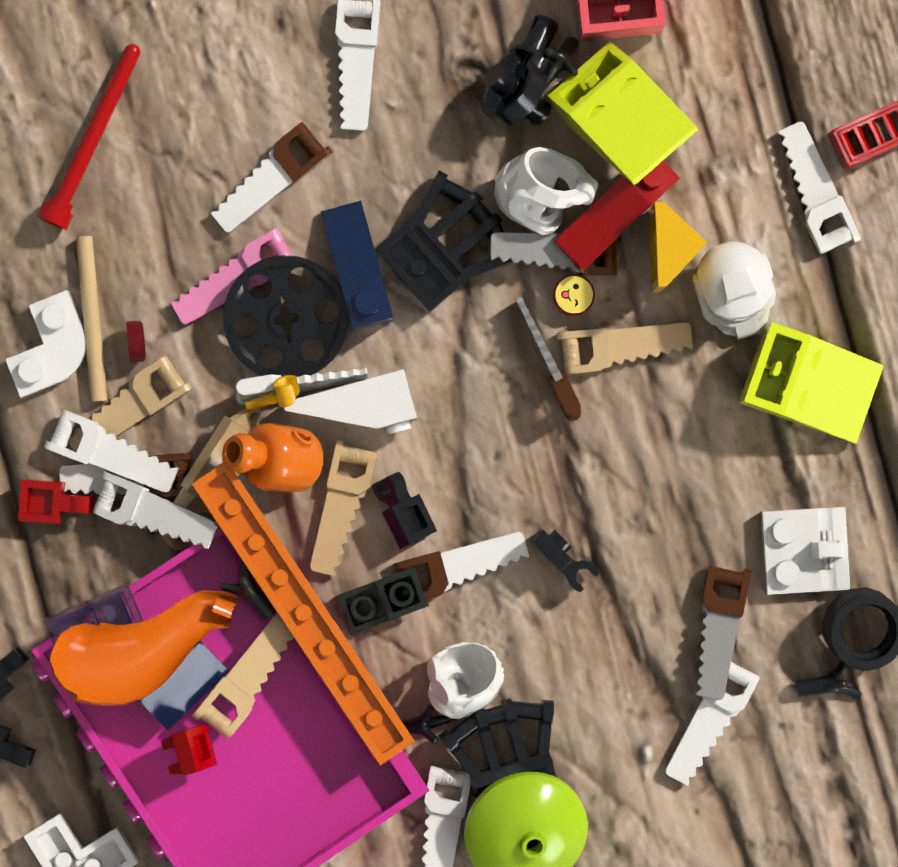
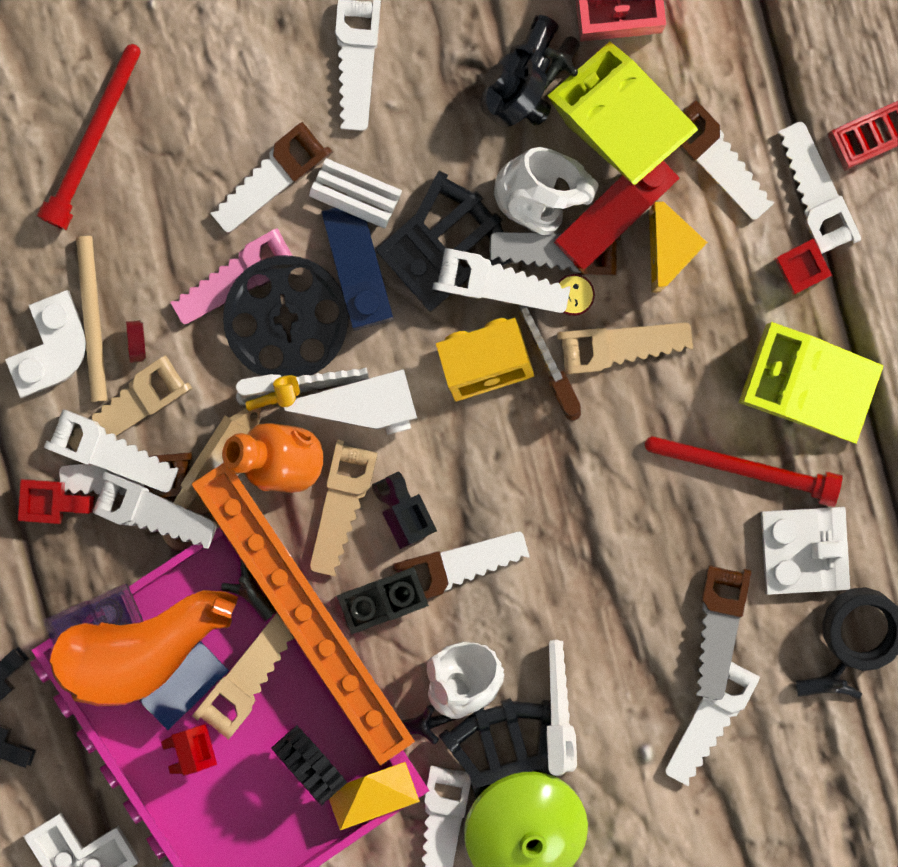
(309, 765): none -> black tyre
(358, 189): none -> white tile
(373, 796): none -> yellow slope
(484, 358): none -> yellow brick
(499, 284): none -> white piece
(556, 550): black plate -> none
(560, 735): none -> white piece
(722, 164): none -> white piece
(735, 288): white helmet -> none
(803, 266): none -> red plate
(822, 487): none -> red piece

